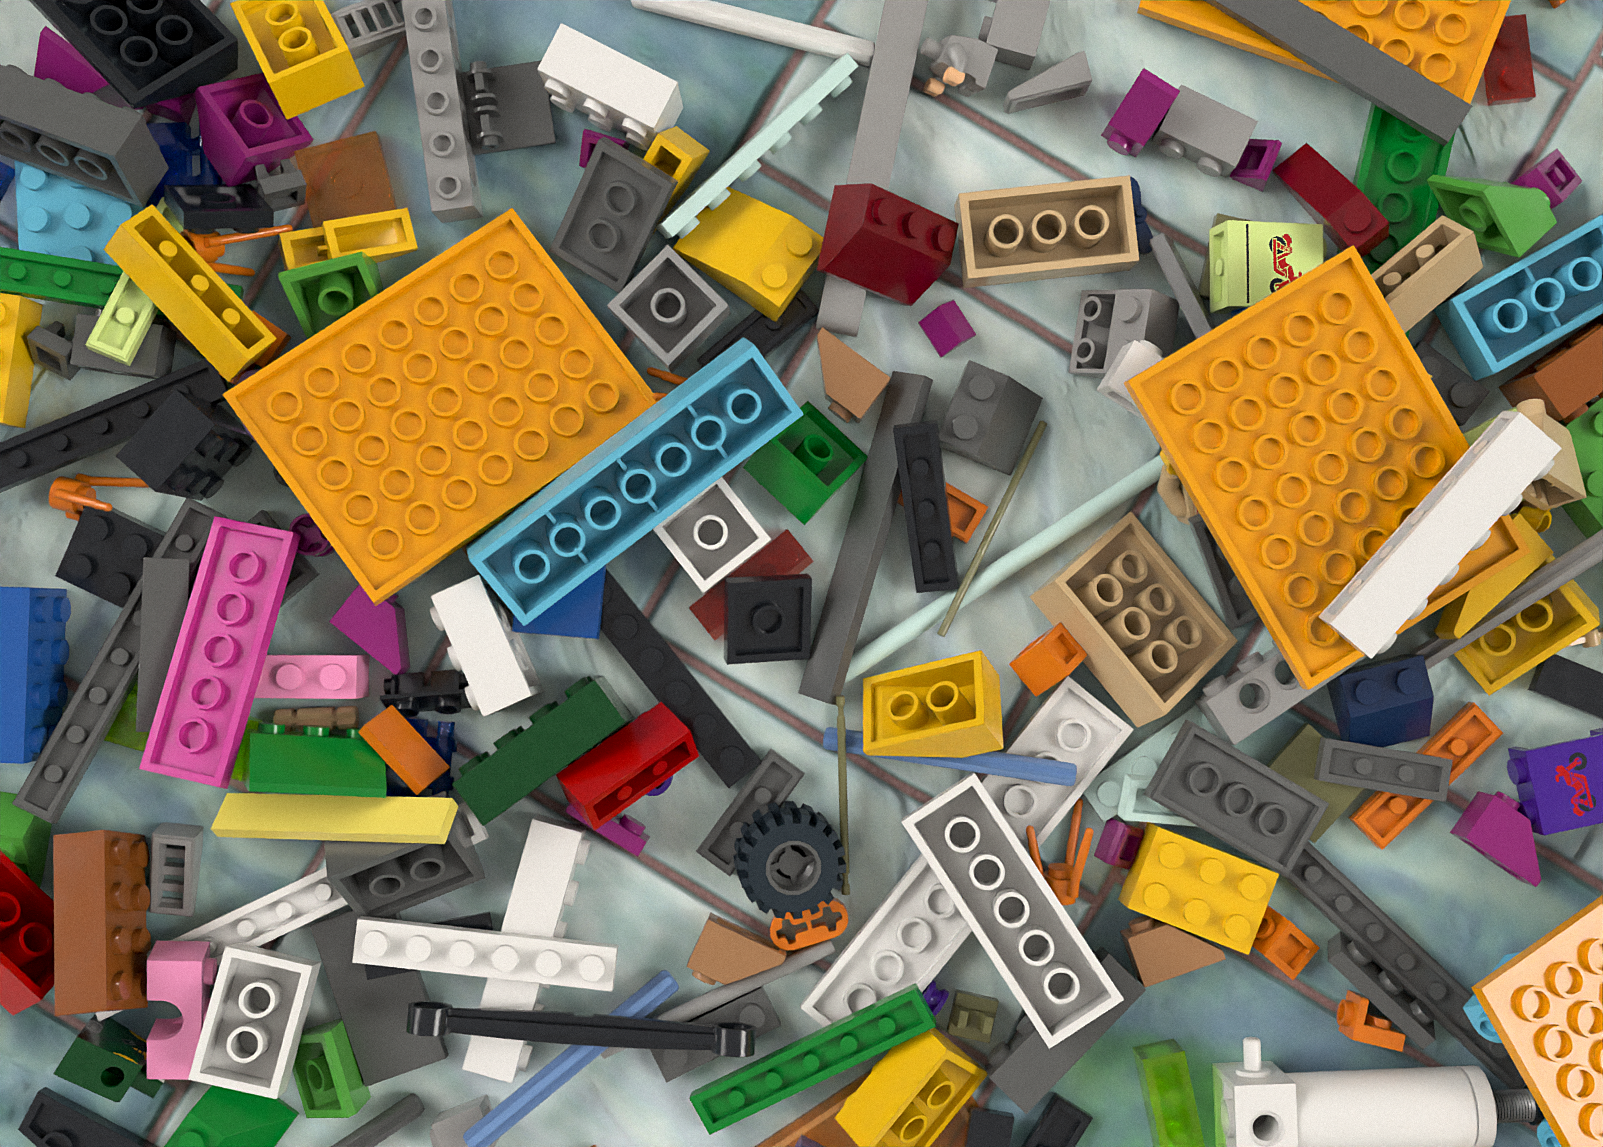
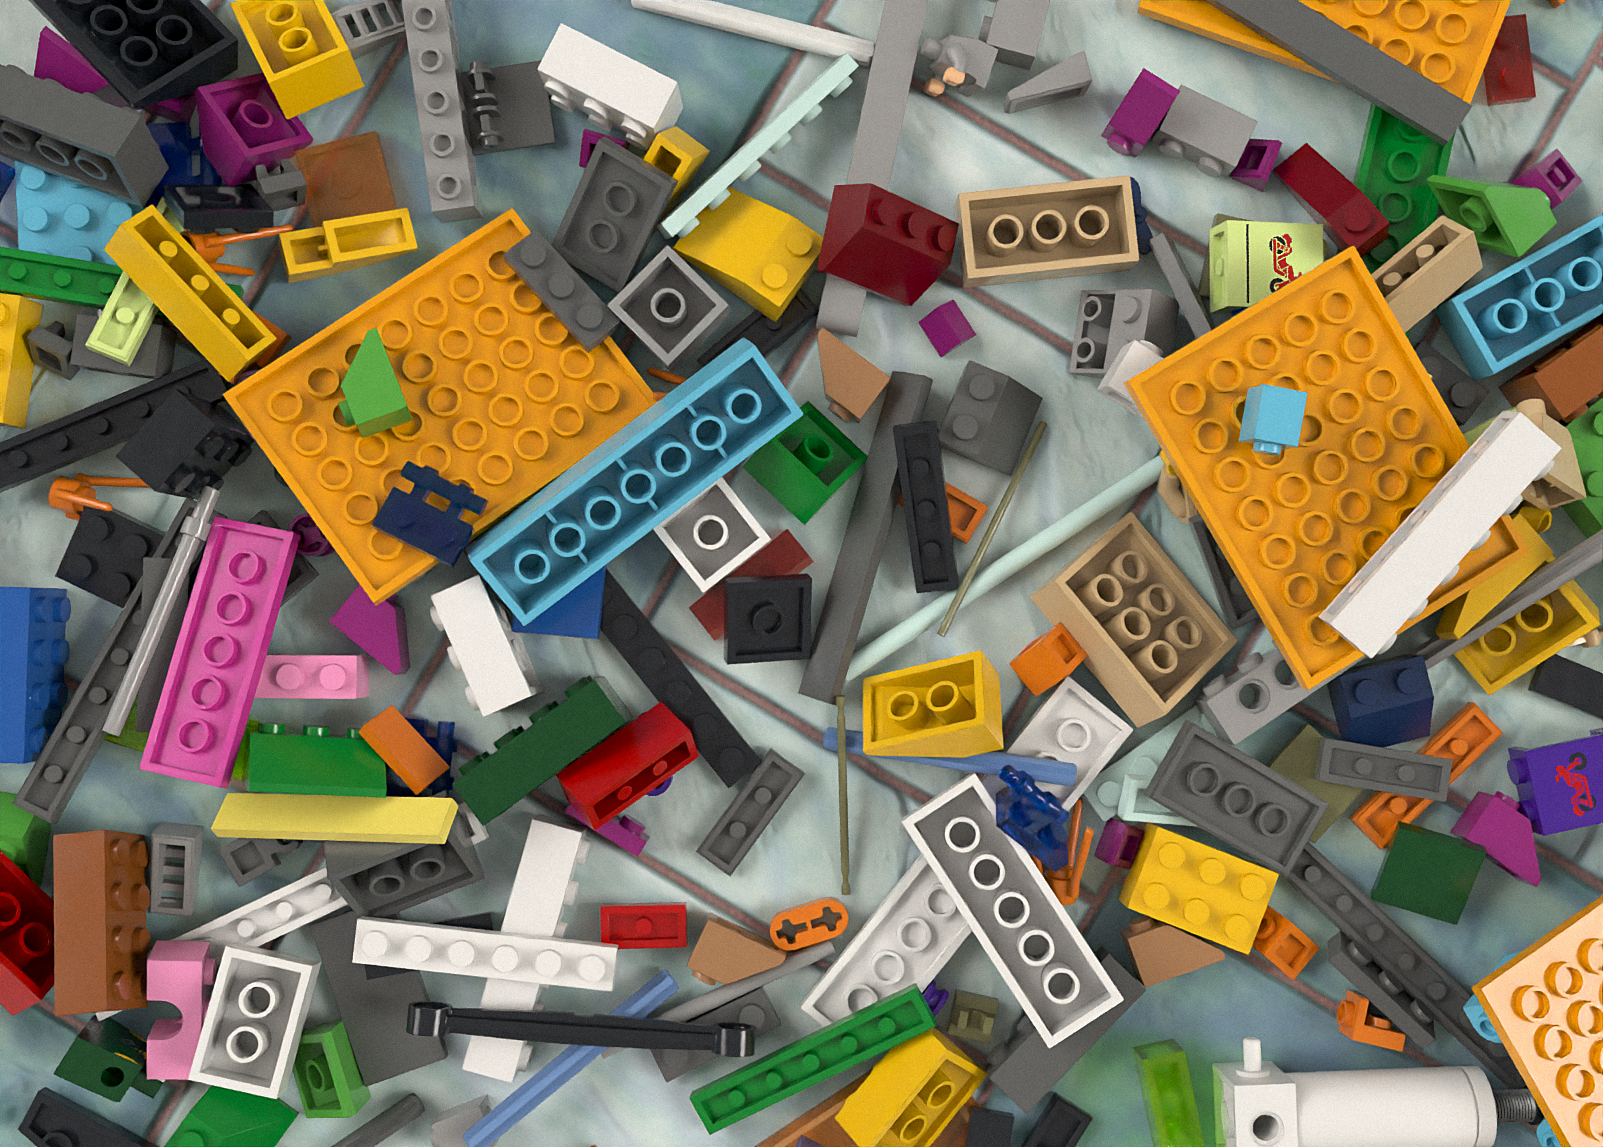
(193, 530): none -> light grey bar
(254, 856): none -> dark grey plate
(330, 289): bright green slope -> none
(343, 717): tan axle -> none
(372, 390): none -> bright green slope
(410, 695): black hinge -> none
(424, 526): none -> clear blue plate
(562, 291): none -> dark grey plate
(644, 925): none -> red plate
(789, 860): black wheel -> none
(1032, 818): none -> clear blue plate
(1272, 419): none -> medium azure brick
(1428, 872): none -> dark green tile

